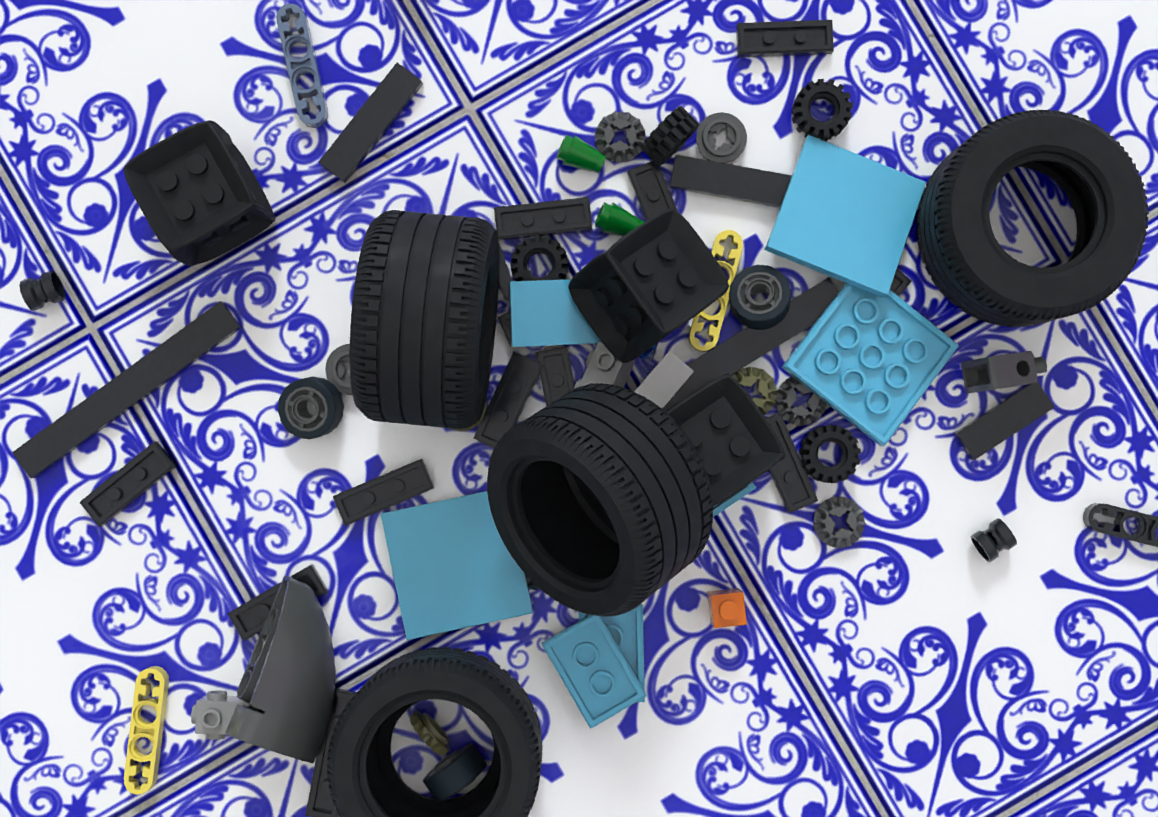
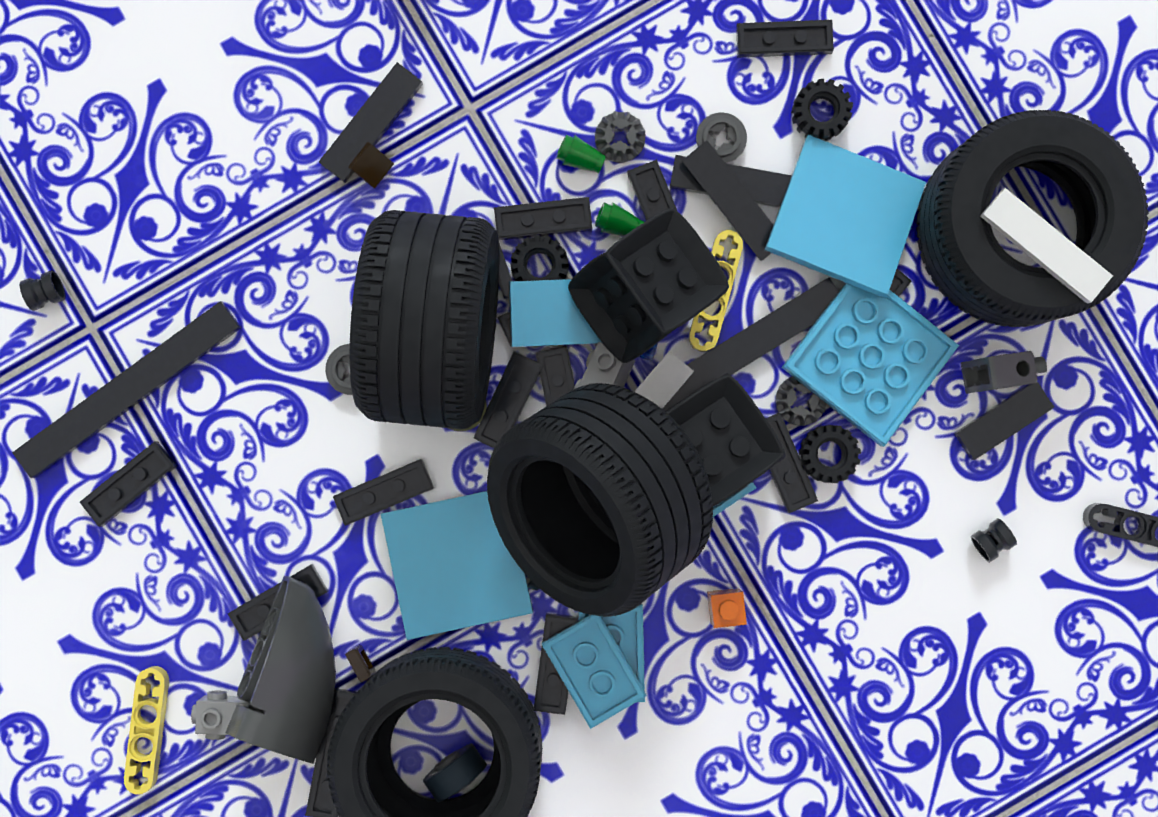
(198, 193): black piece -> none
(294, 412): wheel -> none
(300, 66): sand blue beam -> none
(360, 663): none -> dark brown tile
(371, 165): none -> dark brown tile
(430, 732): olive gear -> none
(550, 689): none -> black tile
(670, 136): black tyre -> none
(730, 197): none -> black tile
(760, 280): wheel -> none
(766, 386): olive gear -> none
(837, 507): dark grey gear -> none
(1046, 246): none -> white tile

